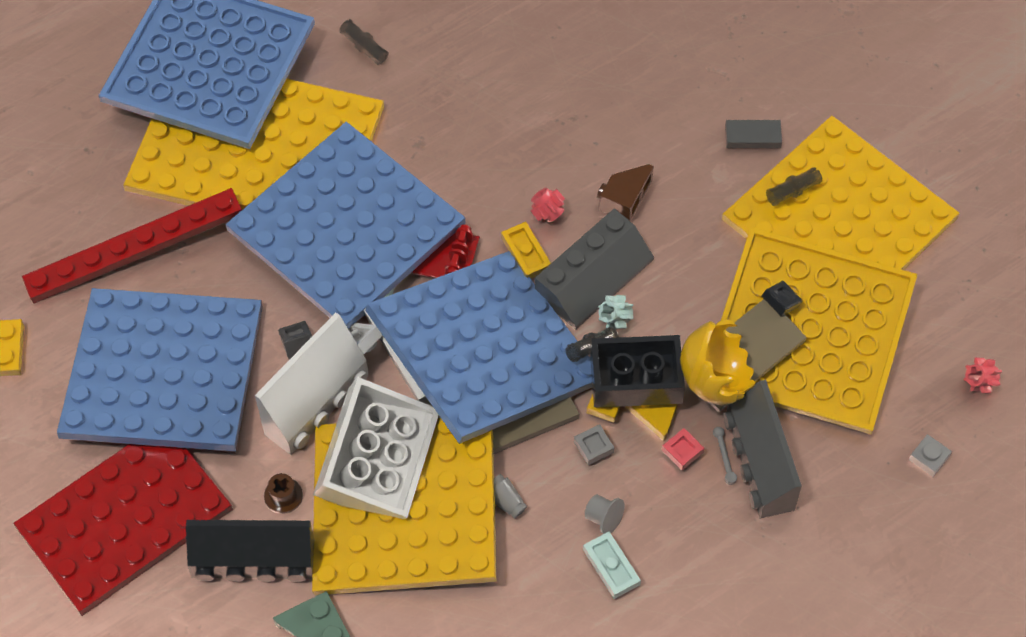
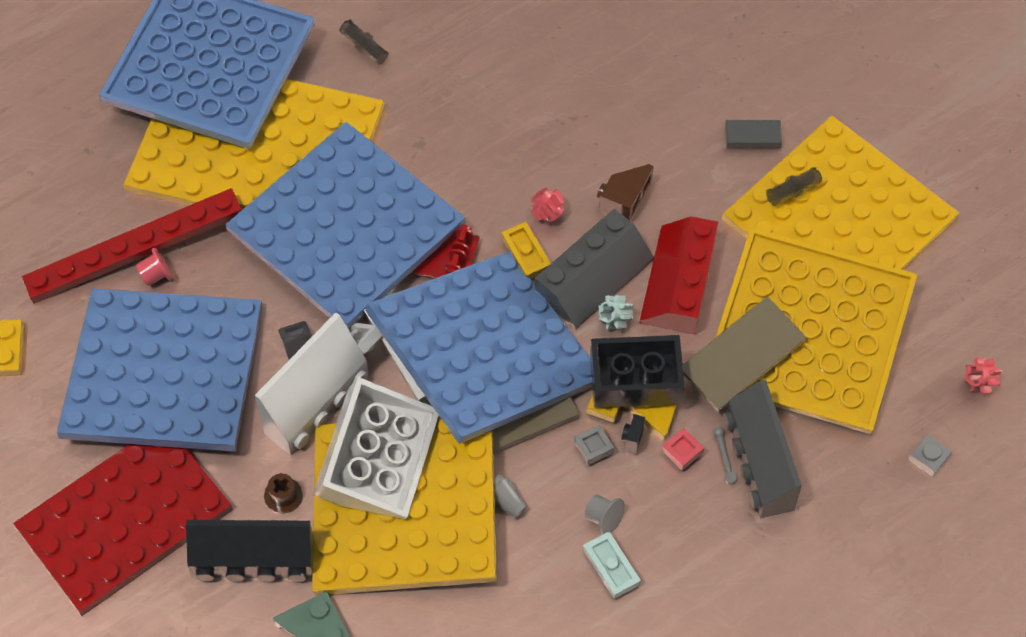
(154, 268): none -> coral piece
(581, 348): clear smoke pin -> none
(633, 433): none -> black plate
(679, 275): none -> red slope
(716, 364): yellow piece -> none
(782, 298): black tile -> none

